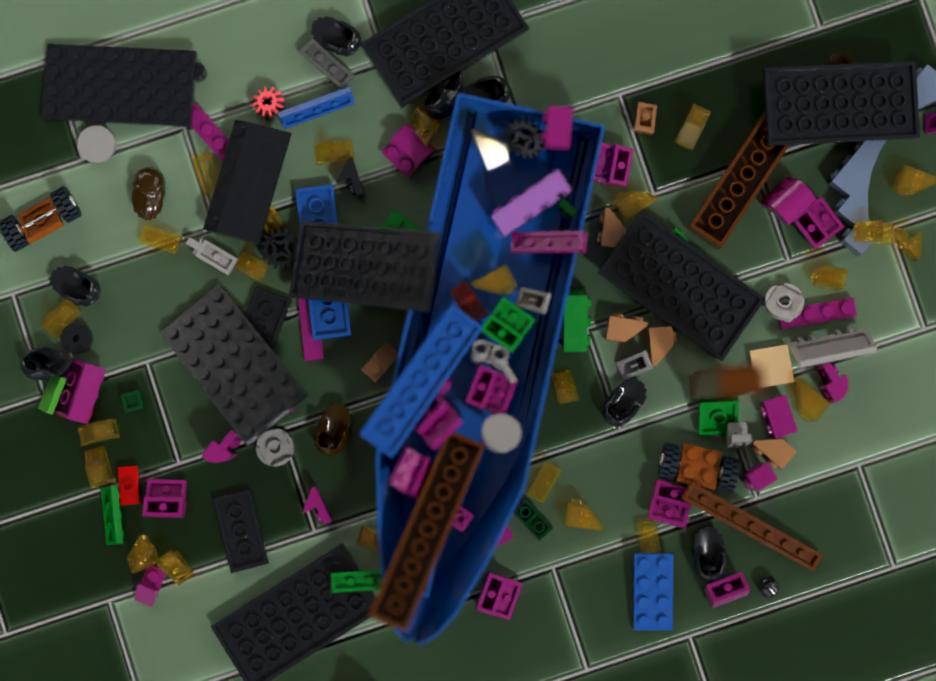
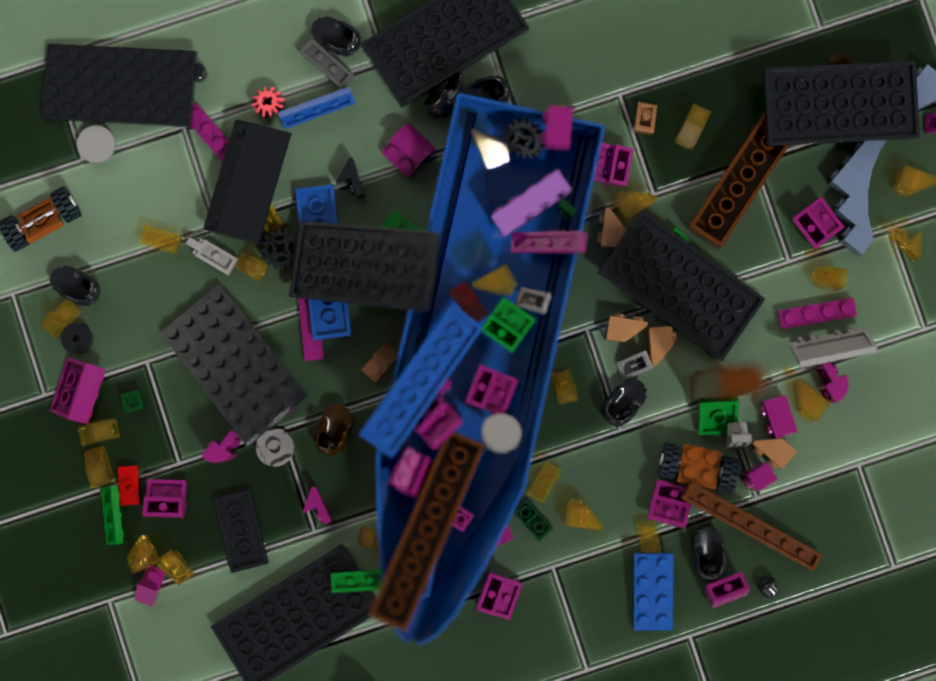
(46, 363): black hair -> none
(52, 394): bright green tile -> none
(148, 192): dark brown hair -> none
(202, 159): clear yellow tile -> none
(267, 313): black tile -> none
(334, 152): clear yellow slope -> none
(424, 126): clear yellow slope -> none
(489, 354): light grey beam -> none
(576, 321): green wedge -> none
(775, 363): tan tile -> none
(784, 312): light grey plate -> none
(788, 200): magenta brick -> none
(873, 232): clear yellow slope -> none

